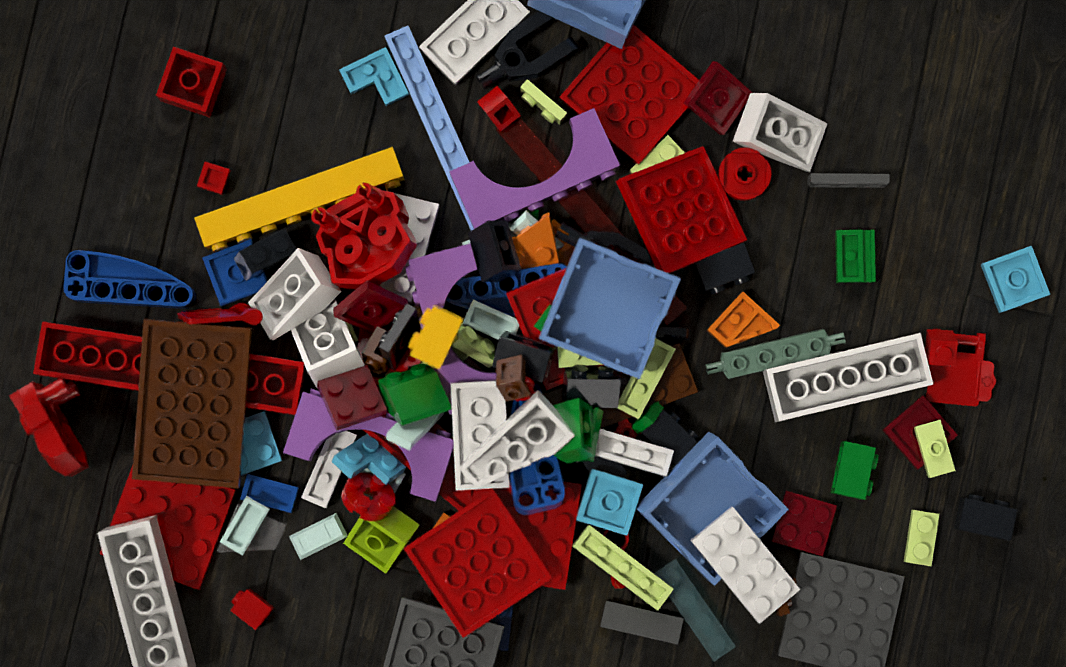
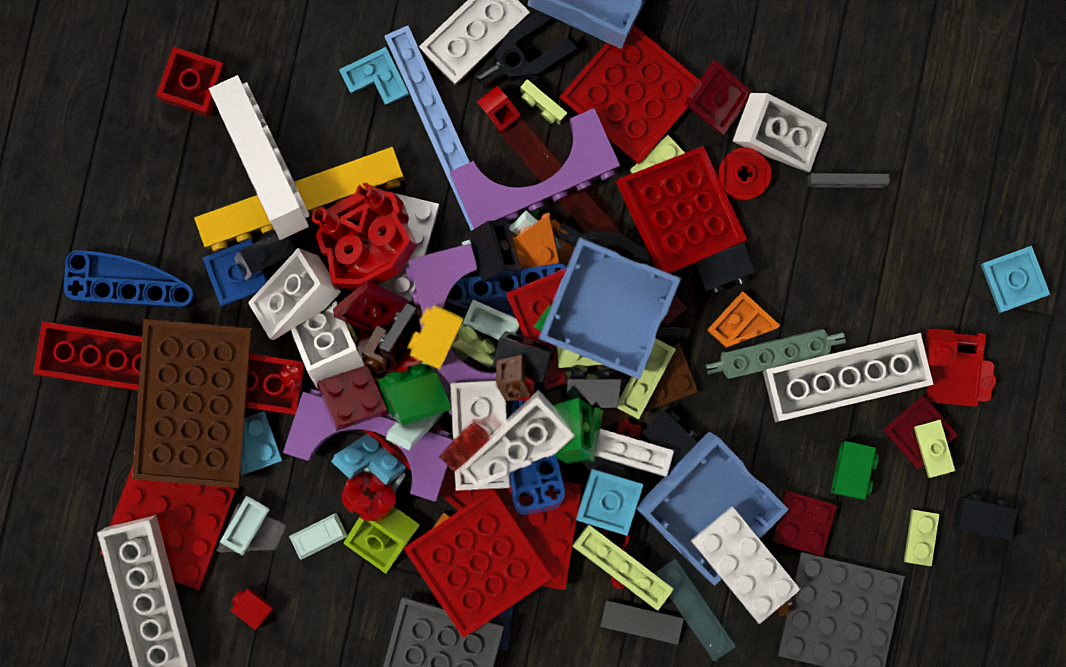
(44, 419): red brick -> none
(213, 178): red plate -> none
(236, 313): red piece -> none
(260, 156): none -> white brick
(270, 493): blue tile -> none
(290, 377): none -> red plate
(325, 473): white plate -> none
(464, 445): none -> clear red leg
(647, 418): green tile -> none
(855, 256): green plate -> none

